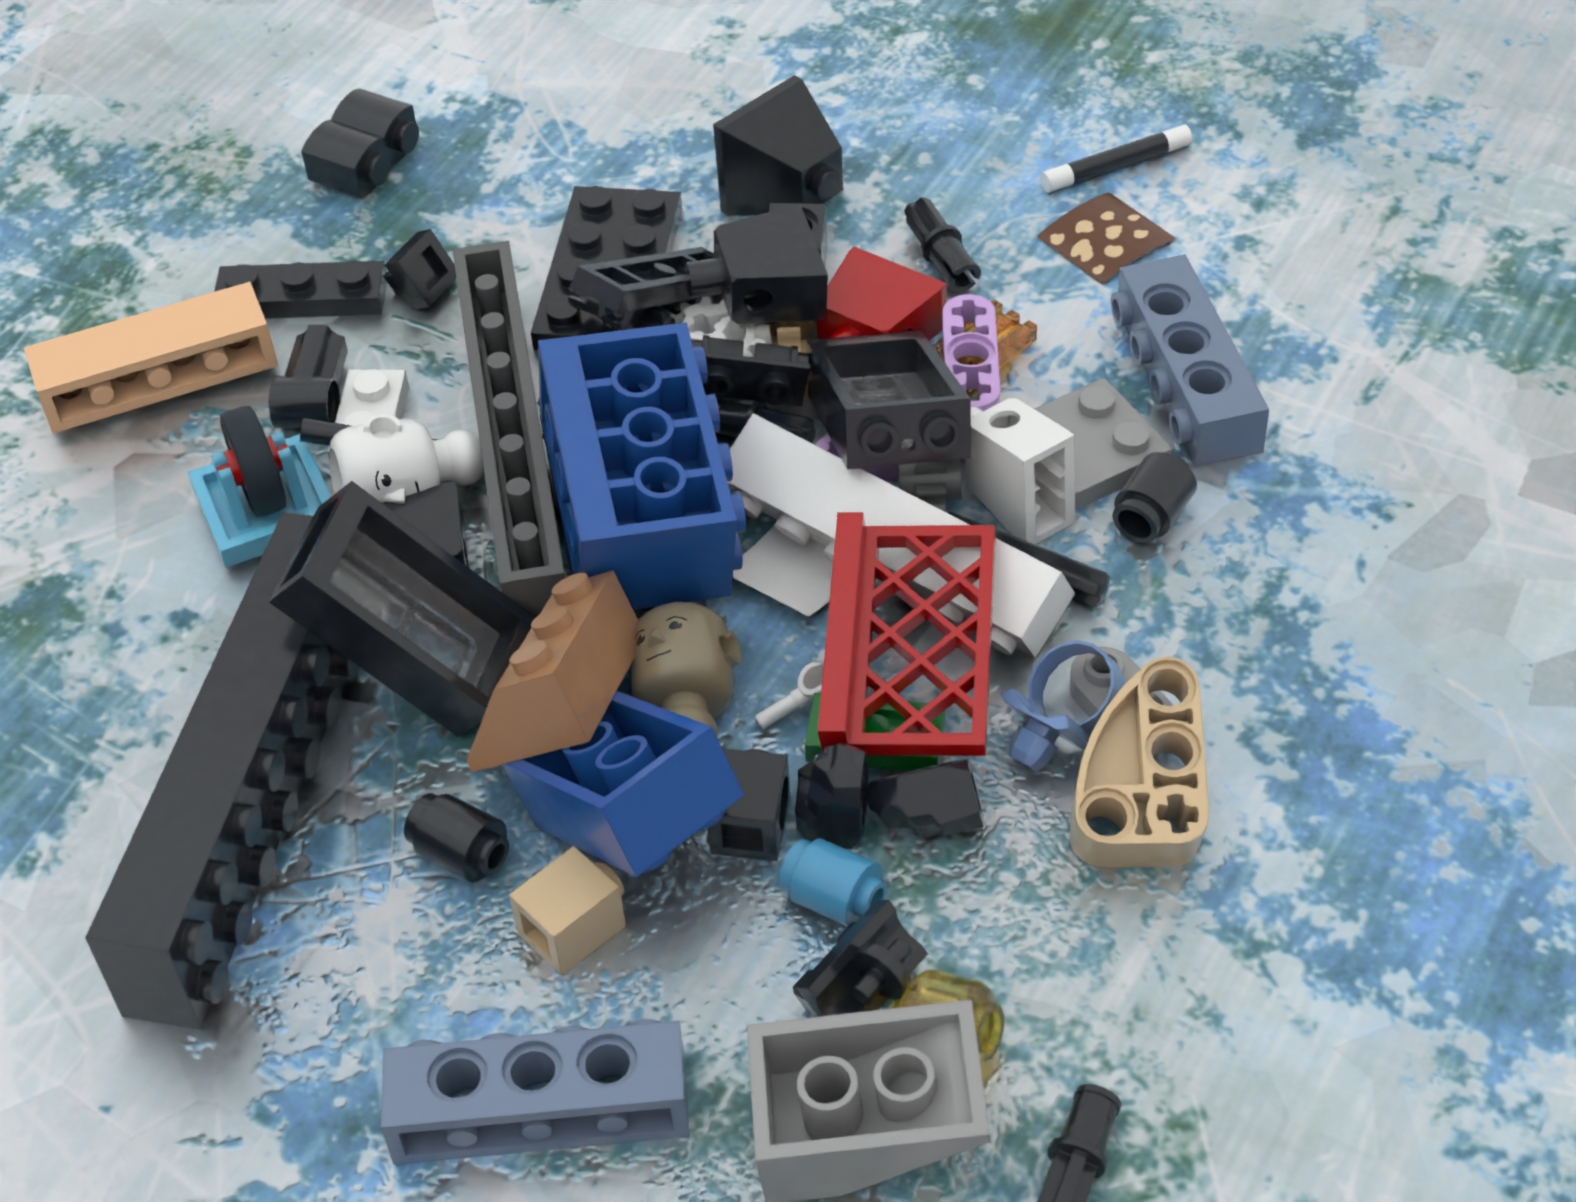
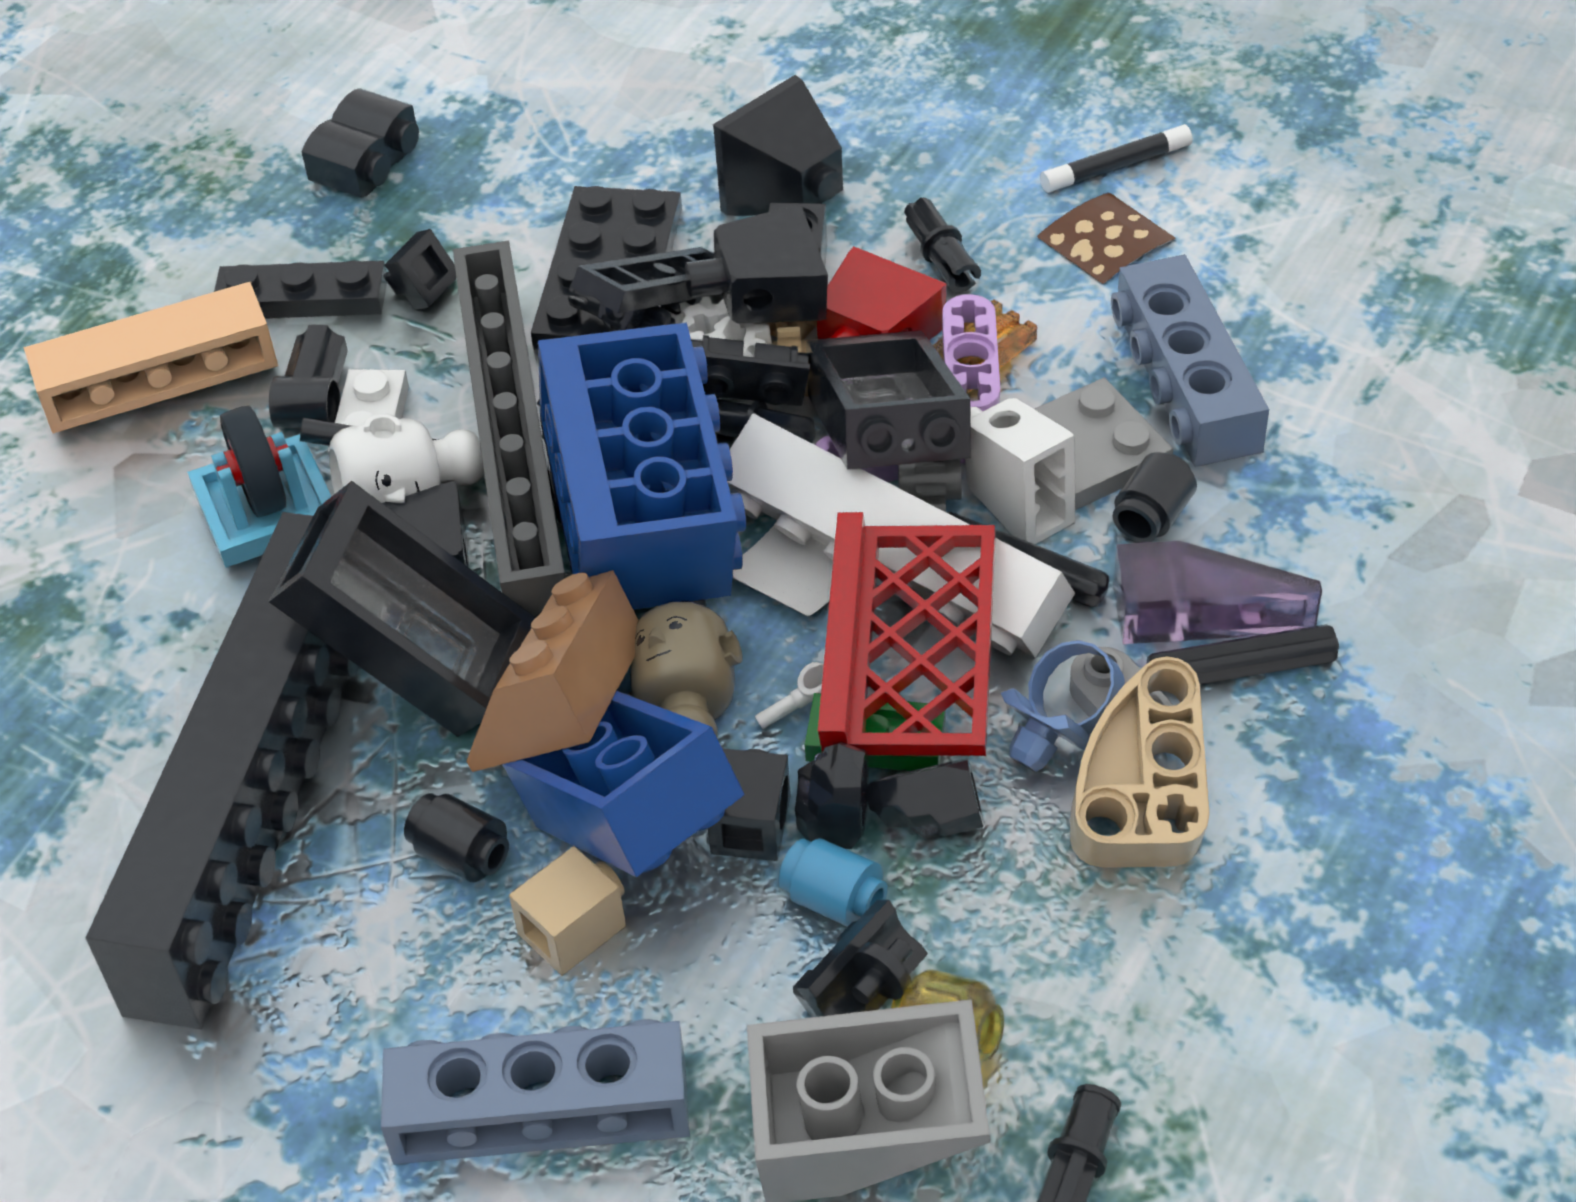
(1202, 594): none -> clear purple slope
(1258, 654): none -> black axle

